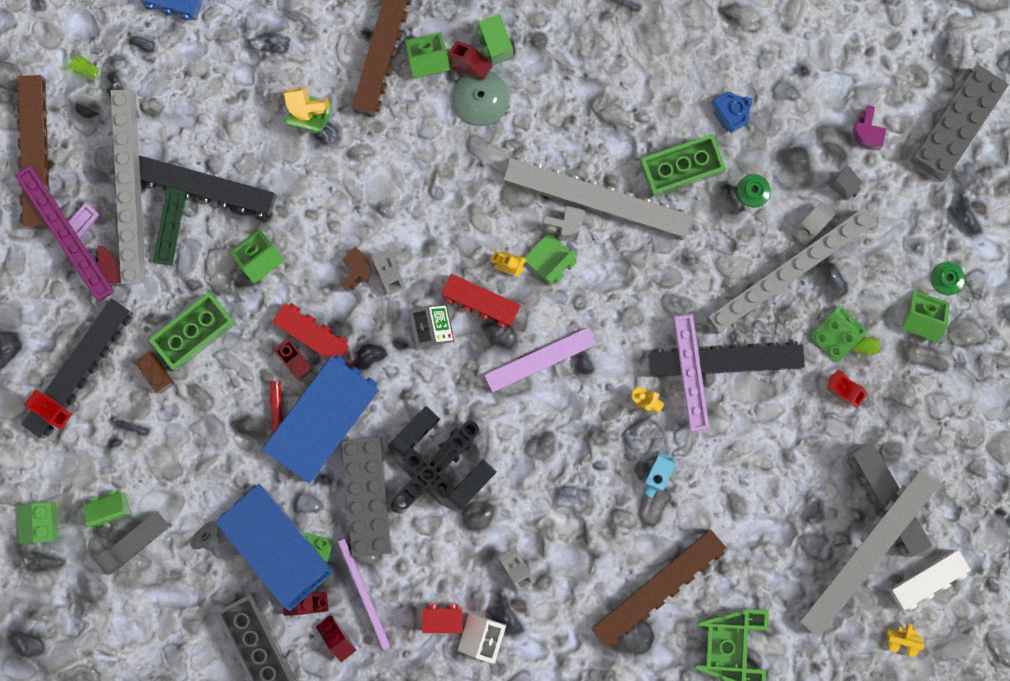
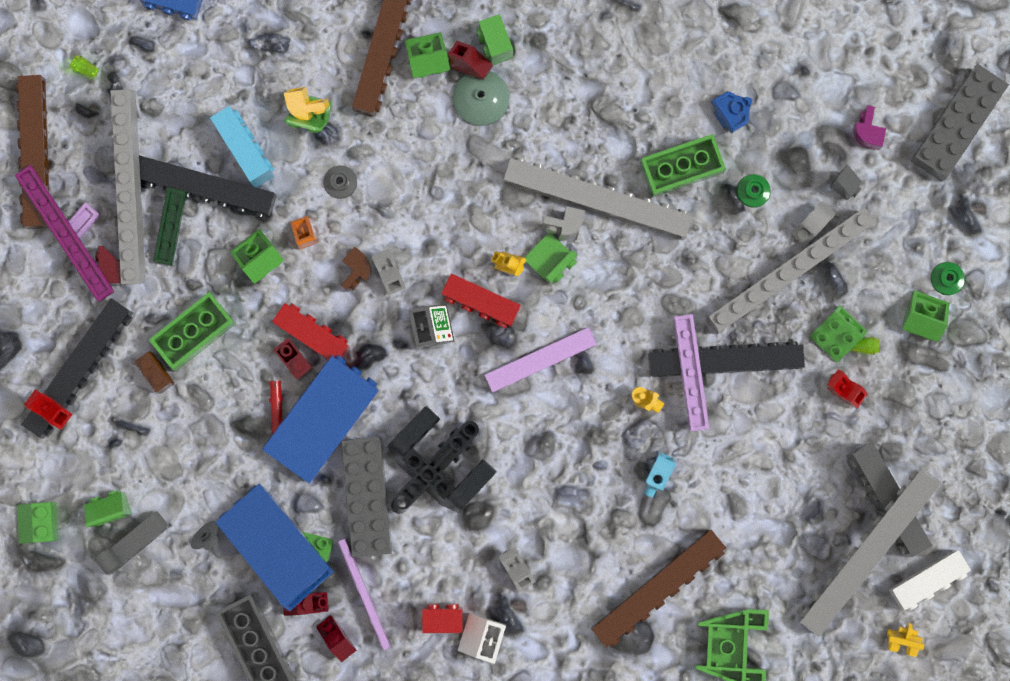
(243, 149): none -> medium azure brick
(303, 232): none -> orange slope
(342, 190): none -> dark grey piece

